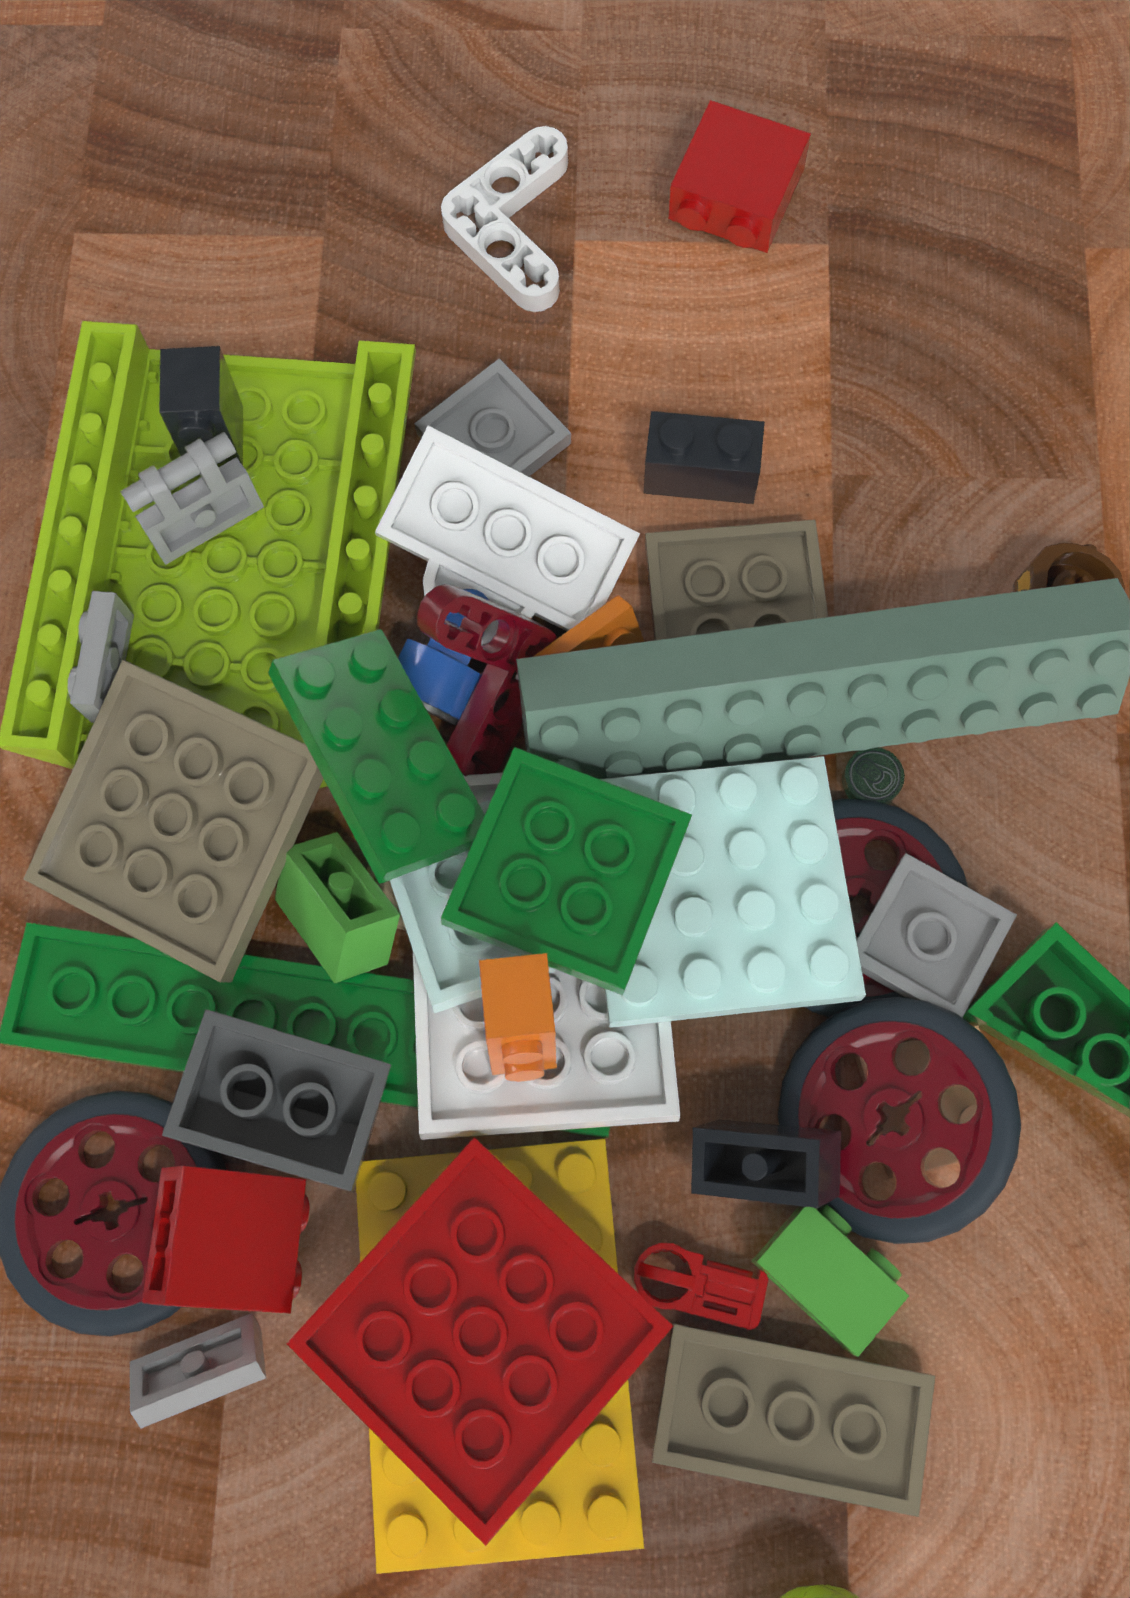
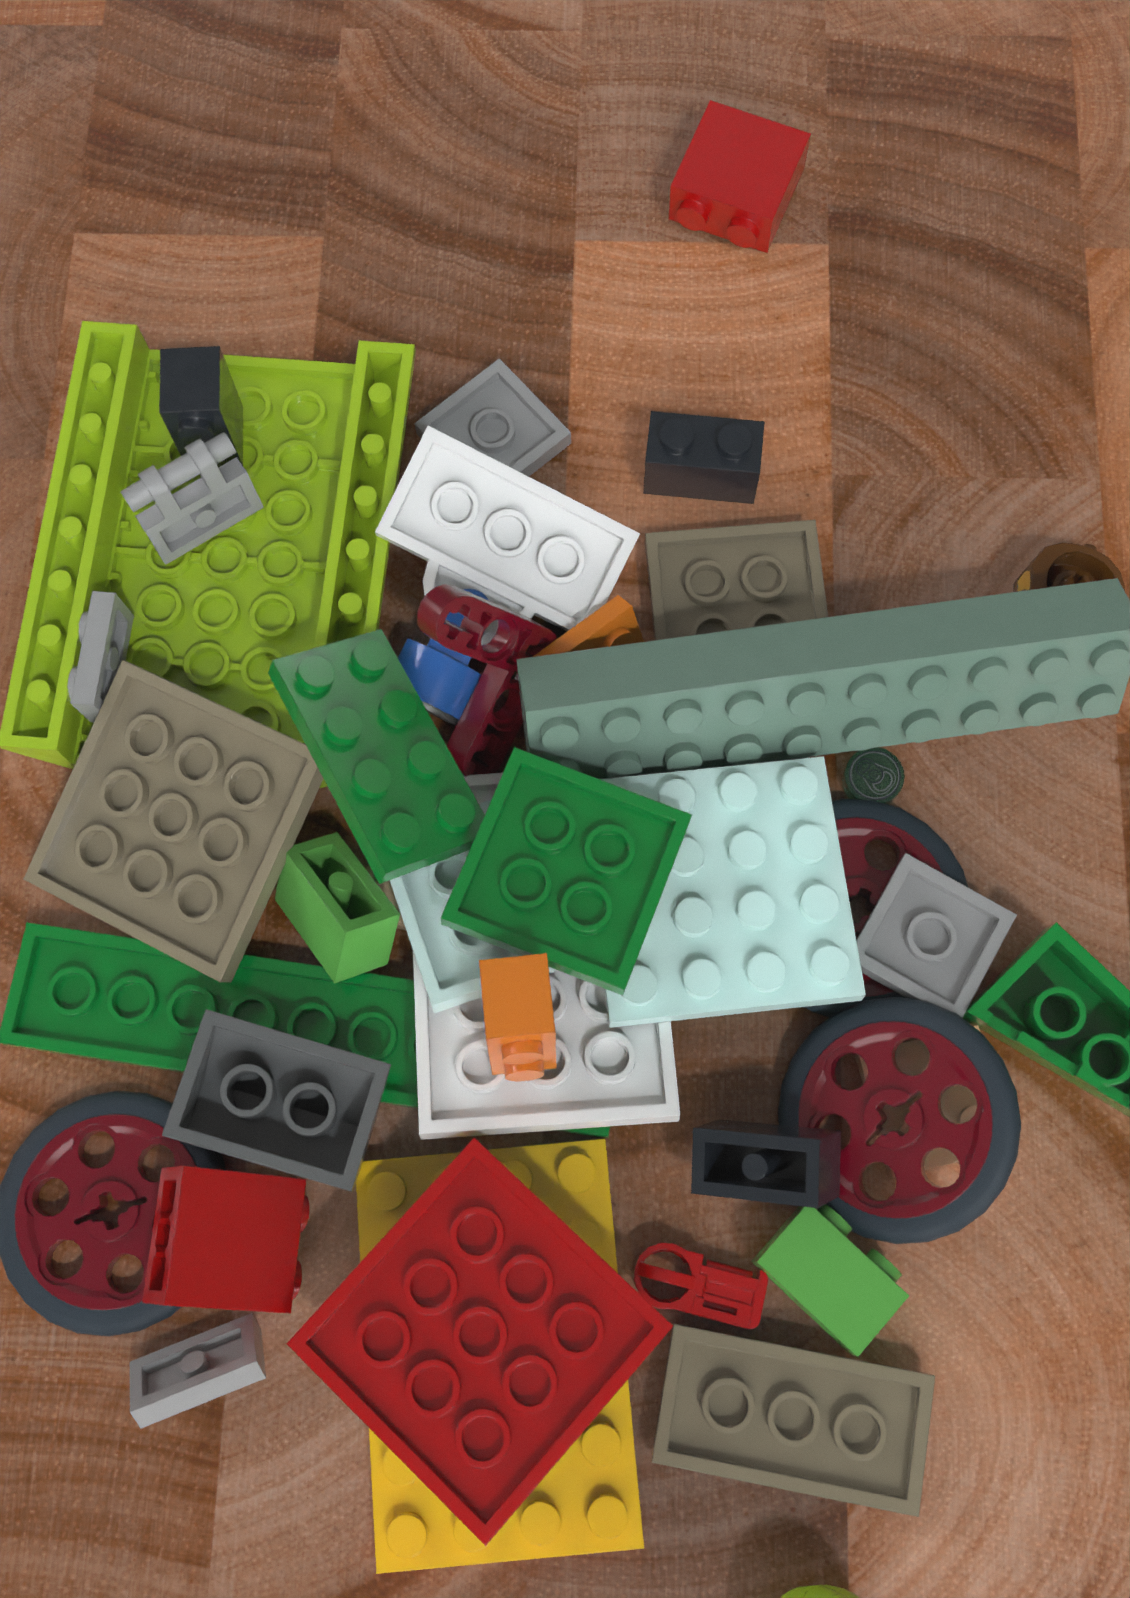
(495, 208): white beam -> none

